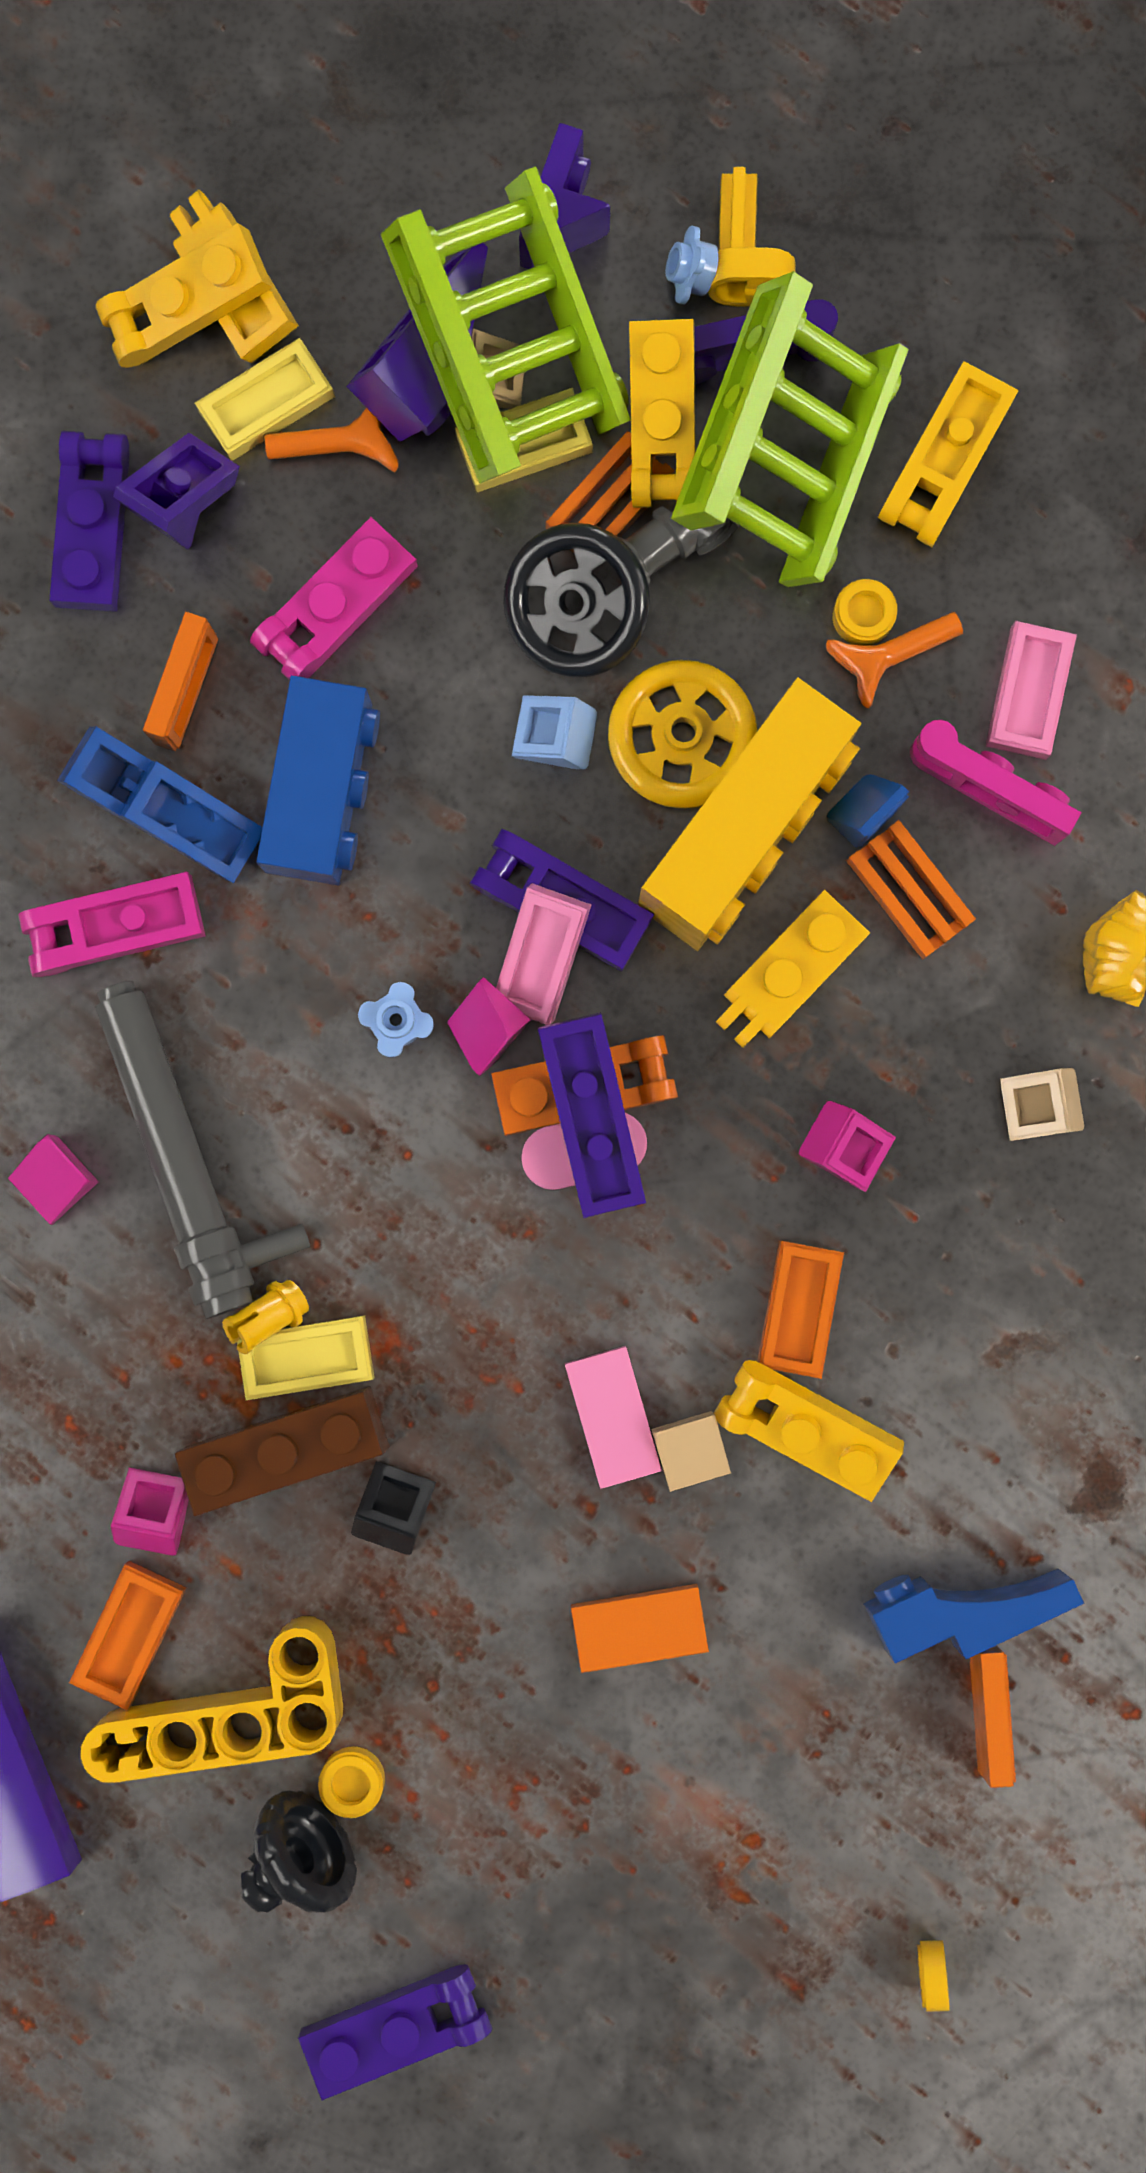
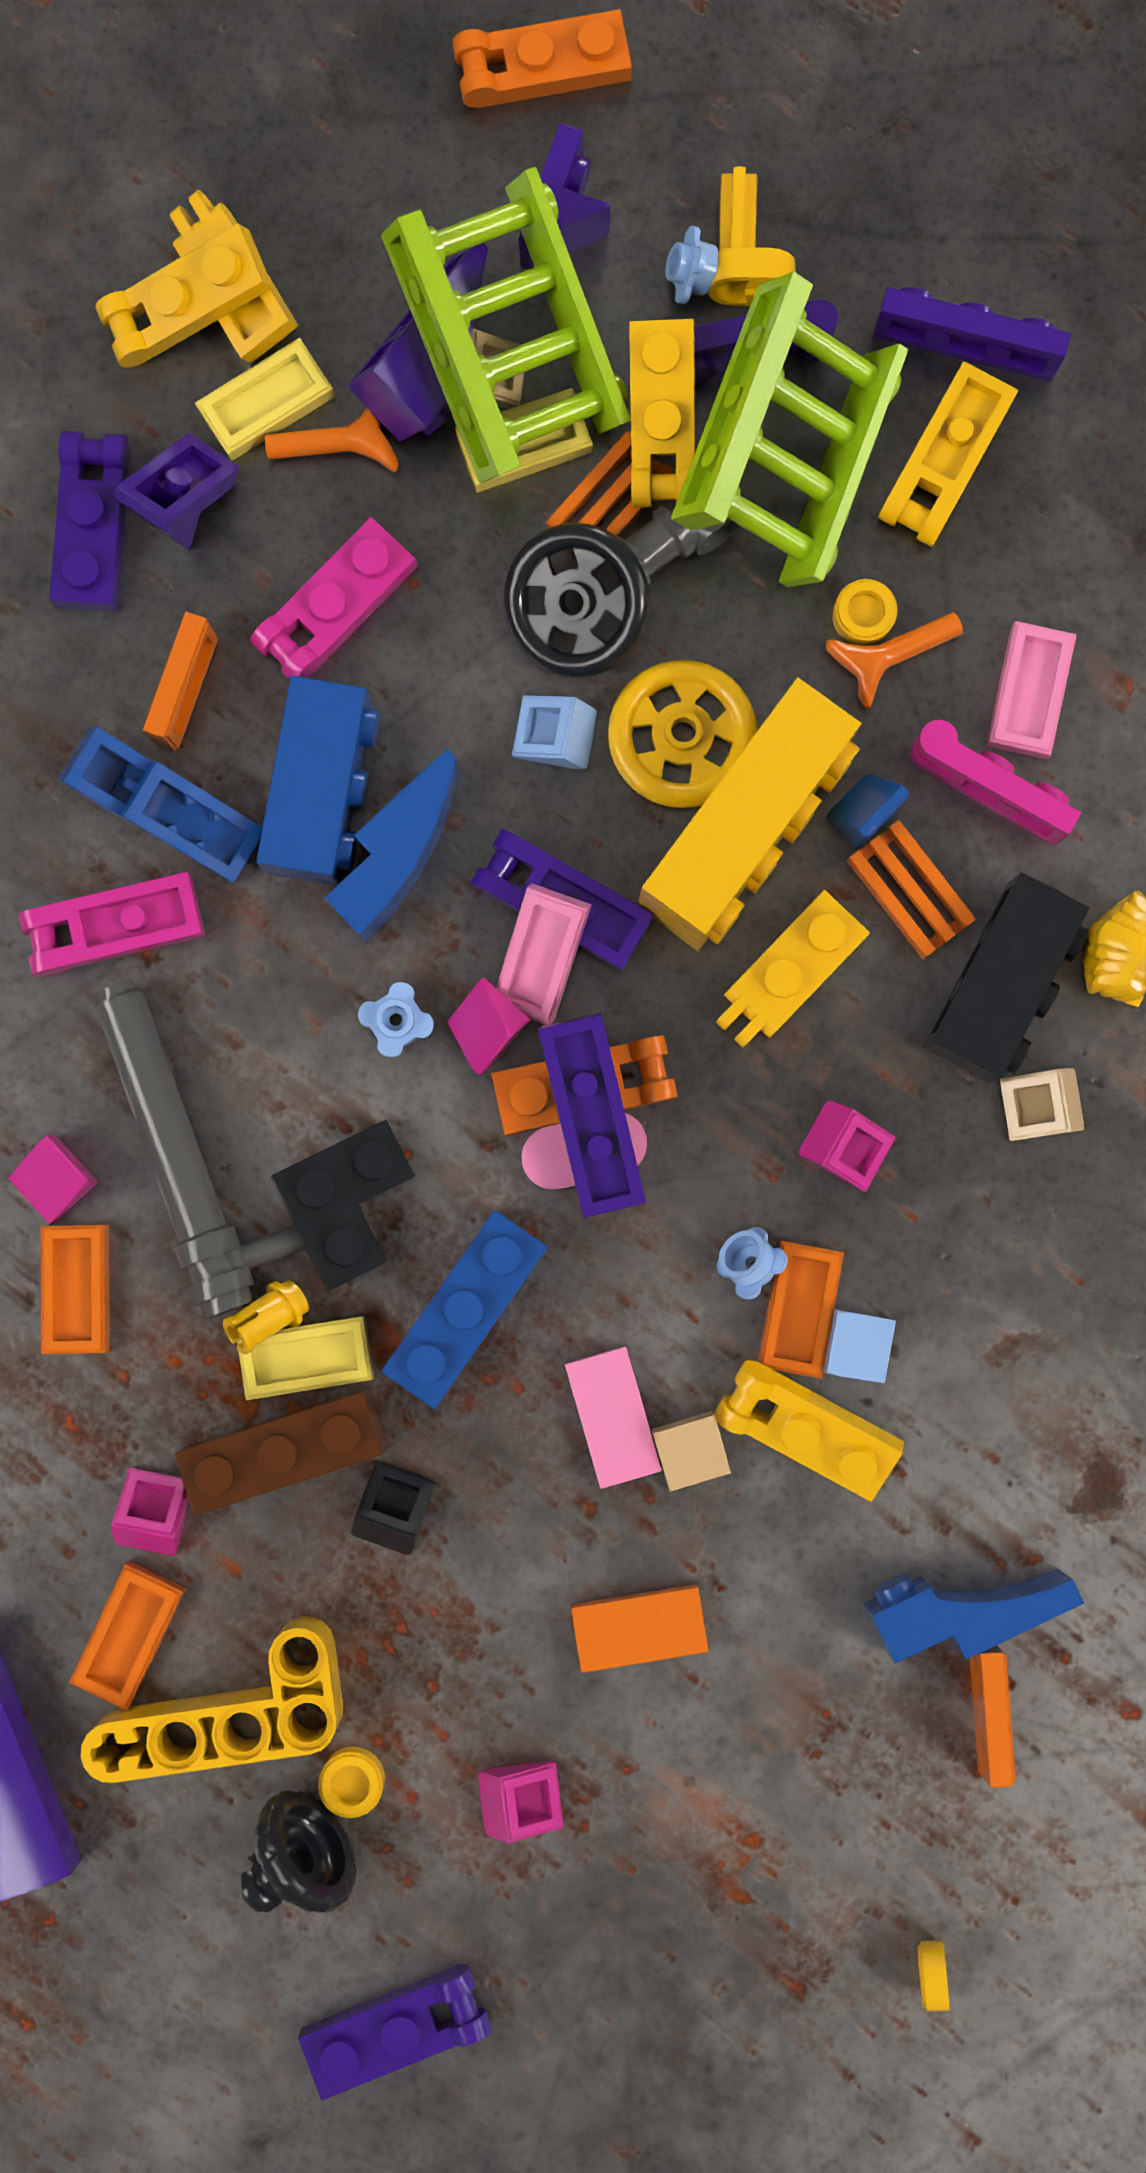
(75, 1289): none -> orange tile
(325, 1198): none -> black plate
(397, 848): none -> blue slope
(464, 1309): none -> blue brick
(520, 1801): none -> dark pink slope
(542, 59): none -> orange plate
(740, 1252): none -> light blue plate
(859, 1346): none -> light blue slope
(971, 333): none -> dark purple plate
(1009, 979): none -> black brick

